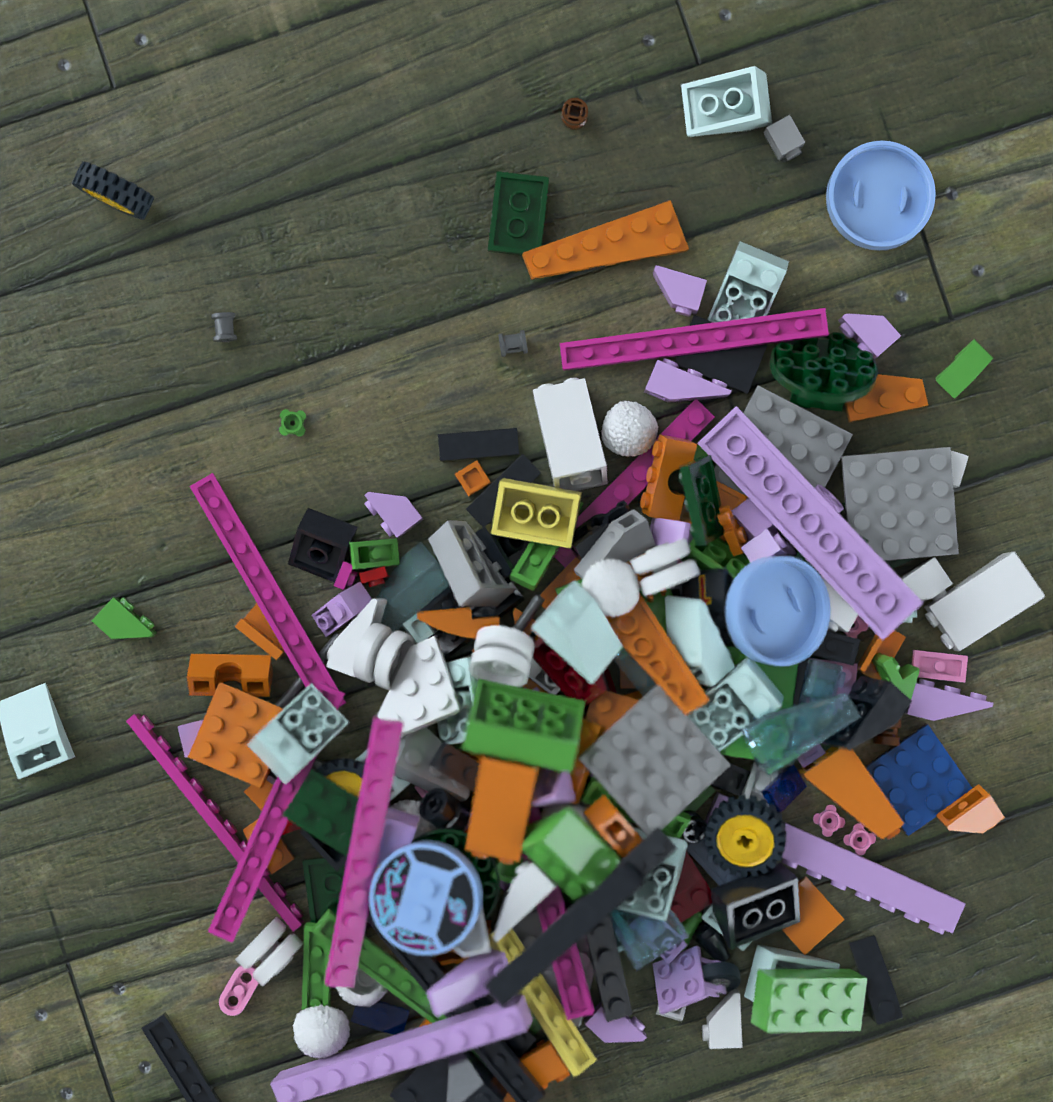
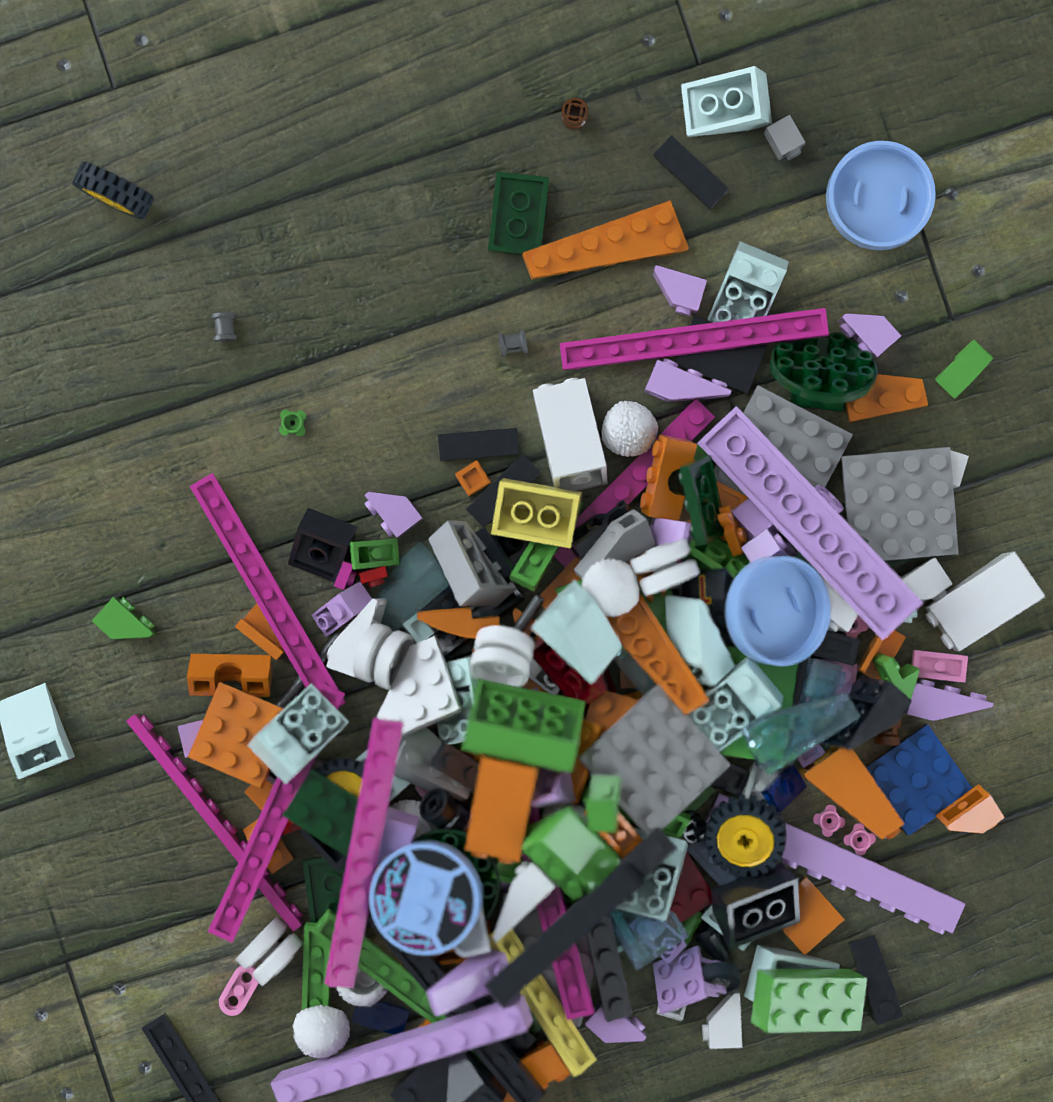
(603, 803): none -> bright green slope
(690, 172): none -> black tile

